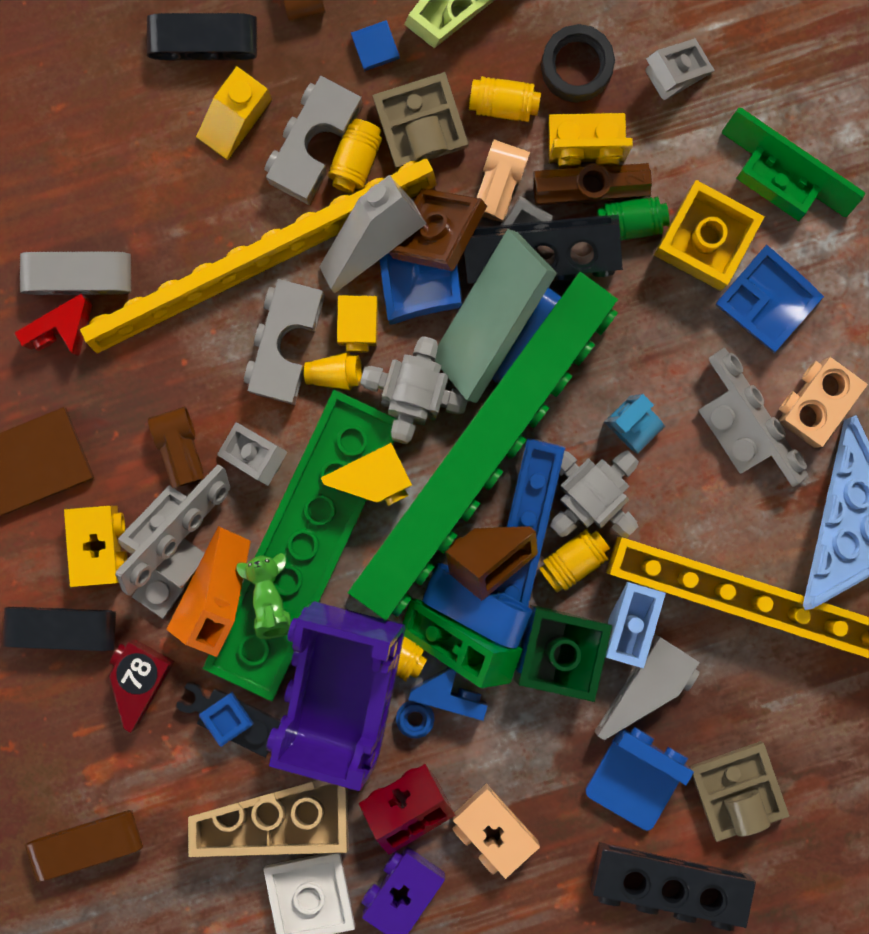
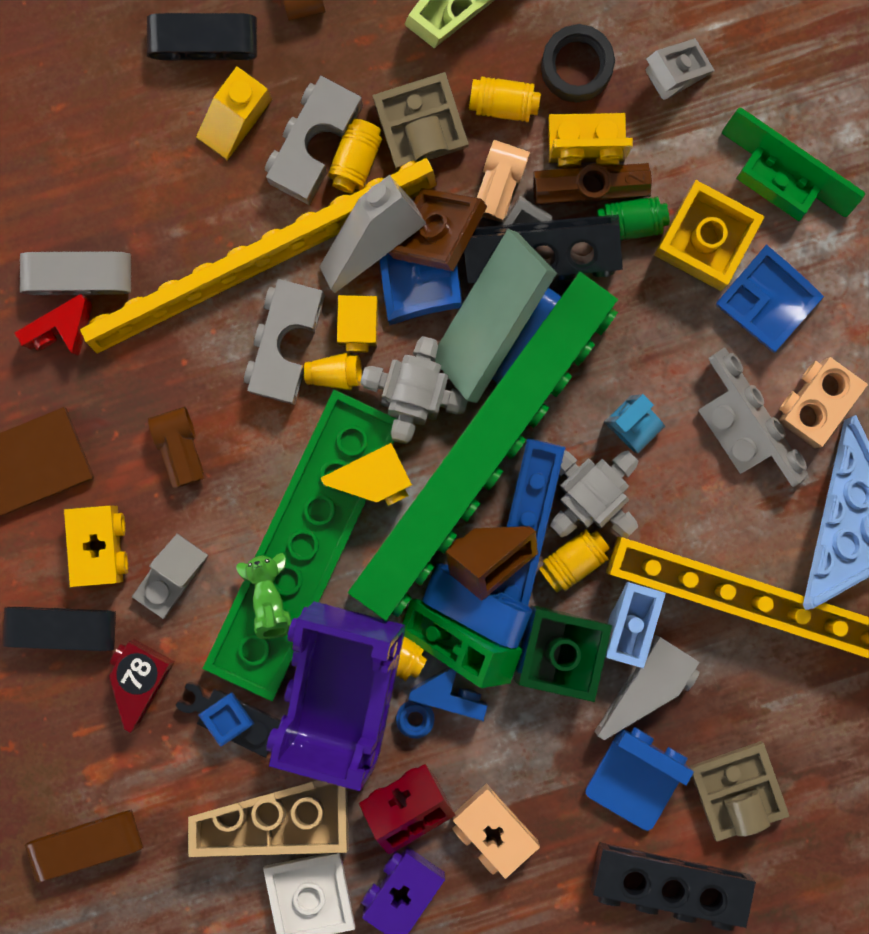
(164, 525): light grey bracket -> none
(212, 595): orange slope -> none
(252, 453): light grey slope -> none
(375, 45): blue tile -> none

